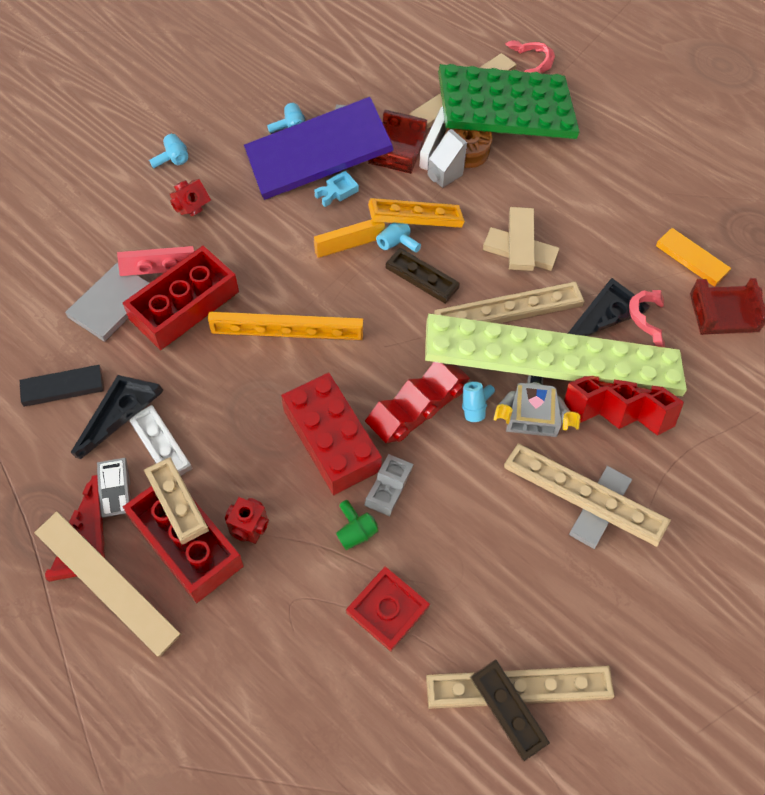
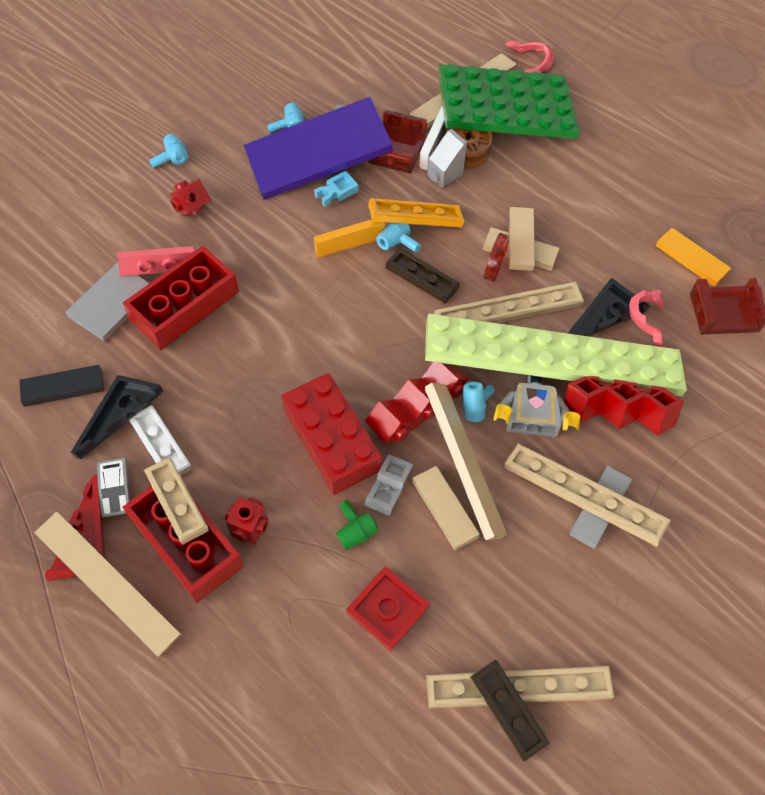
(286, 325): light orange tile -> none
(445, 508): none -> tan tile
(466, 462): none -> tan tile
(496, 256): none -> clear red tile

